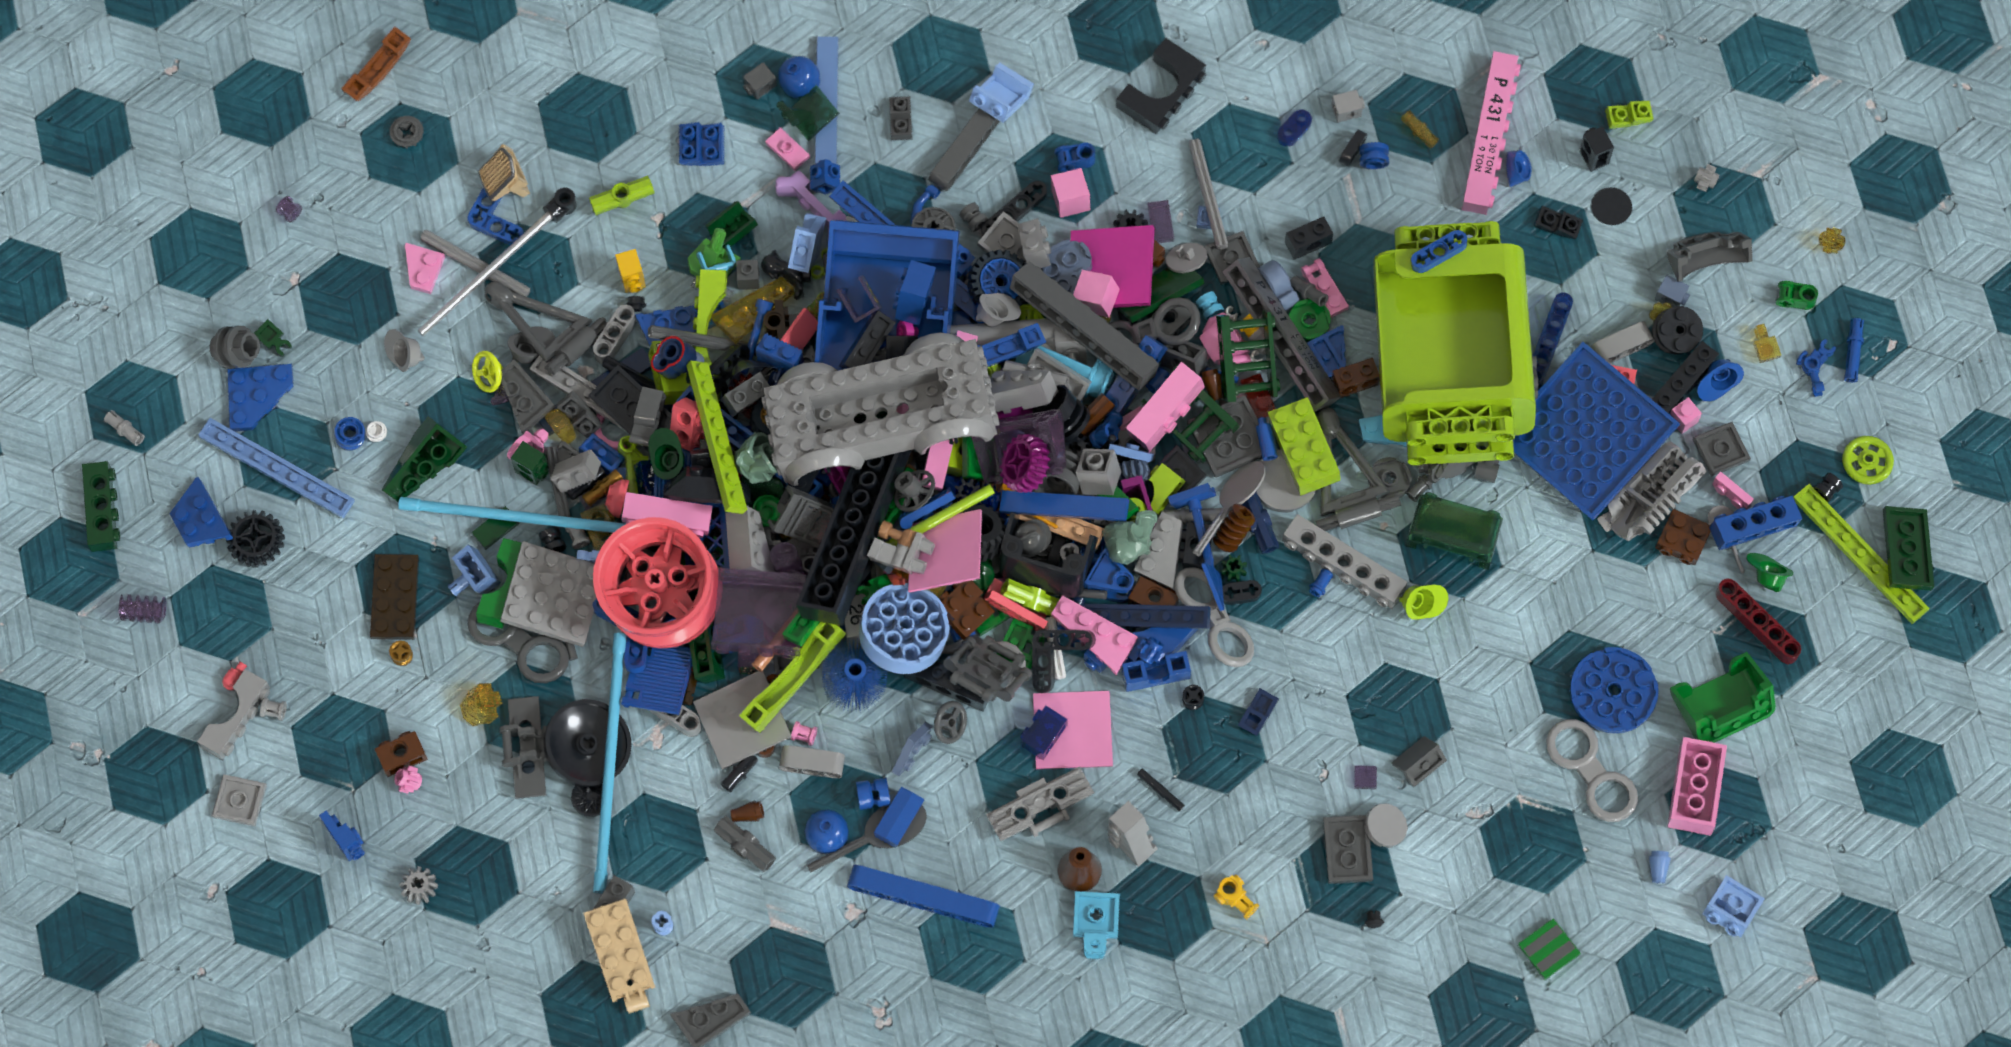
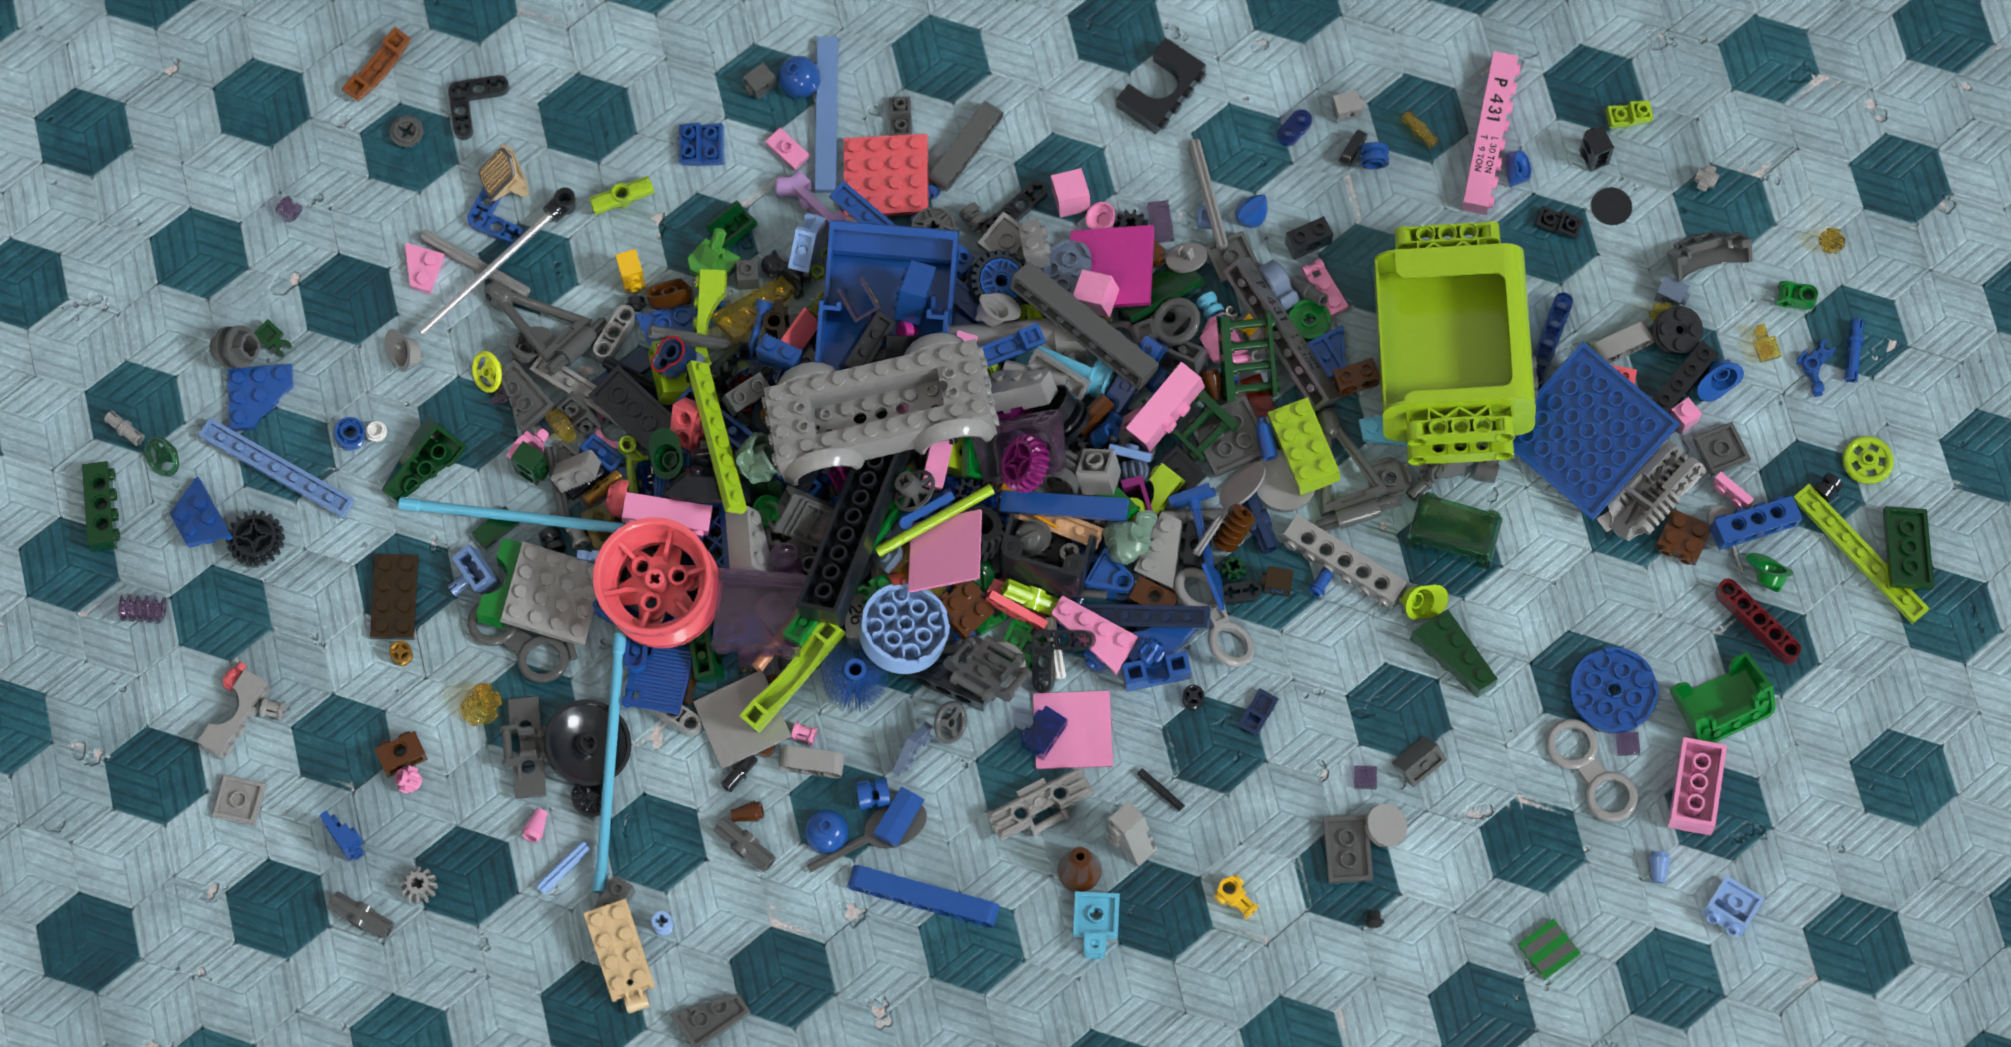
(164, 454): none -> clear green piece
(361, 915): none -> dark grey piece
(464, 98): none -> black beam
(535, 826): none -> bright pink cone
(563, 867): none -> light blue axle
(647, 415): dark grey piece -> none
(669, 294): none -> reddish brown piece
(723, 266): medium azure piece -> none
(810, 112): clear green plate -> none
(824, 176): blue brick -> none
(889, 172): none -> coral plate
(905, 554): light grey hips -> none
(1002, 93): light blue panel -> none
(1073, 156): blue piece -> none
(1100, 216): none -> bright pink piece
(1252, 211): none -> blue piece
(1277, 581): none -> dark brown brick
(1444, 243): blue beam -> none
(1455, 652): none -> dark green wedge
(1627, 743): none -> clear purple tile

